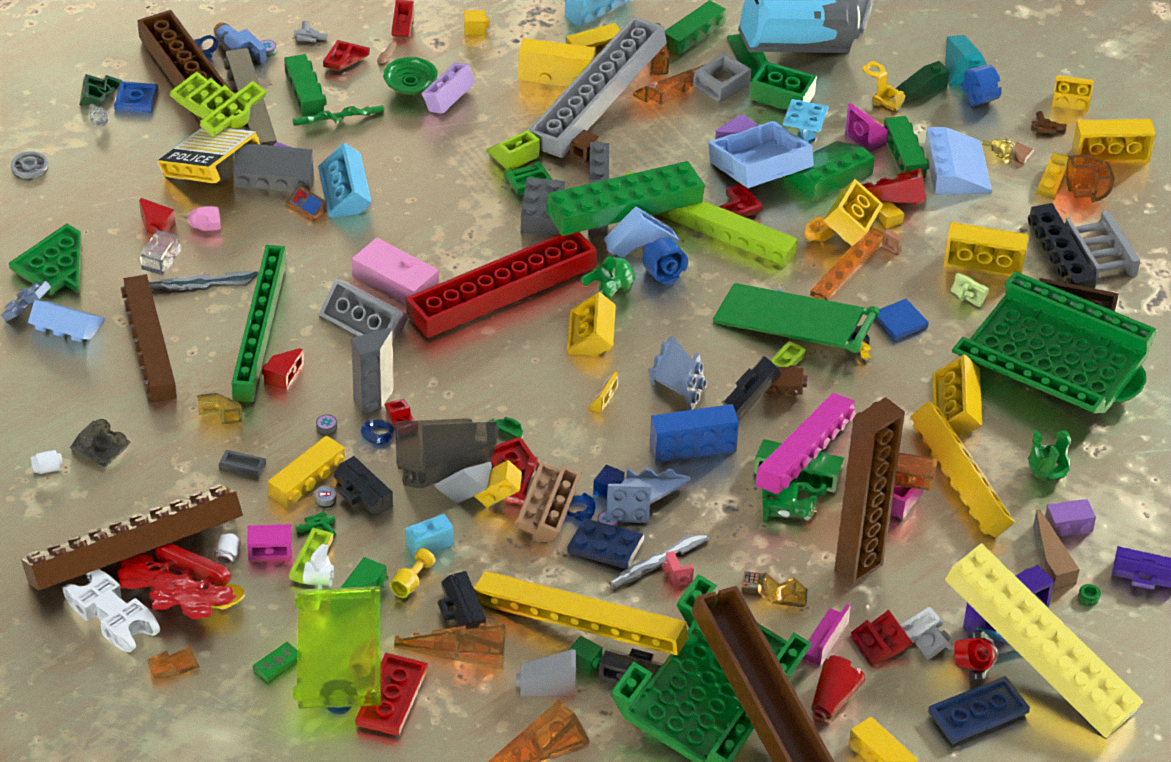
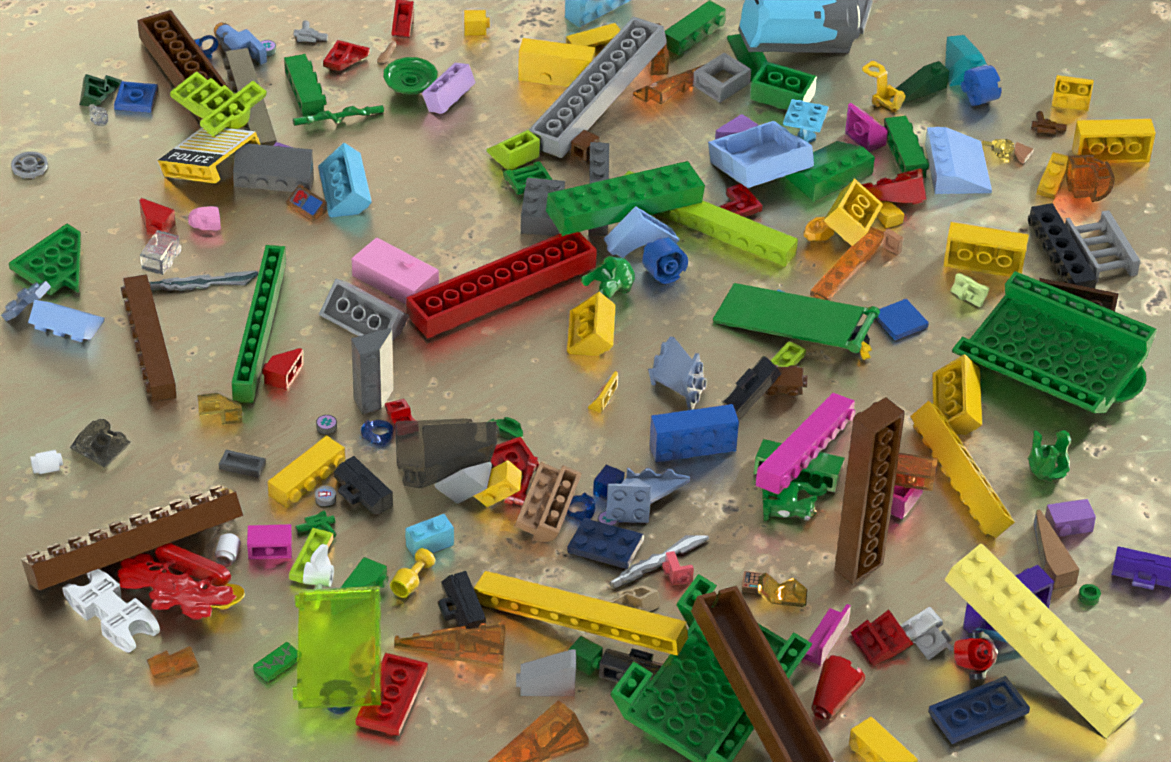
(638, 597): none -> tan slope

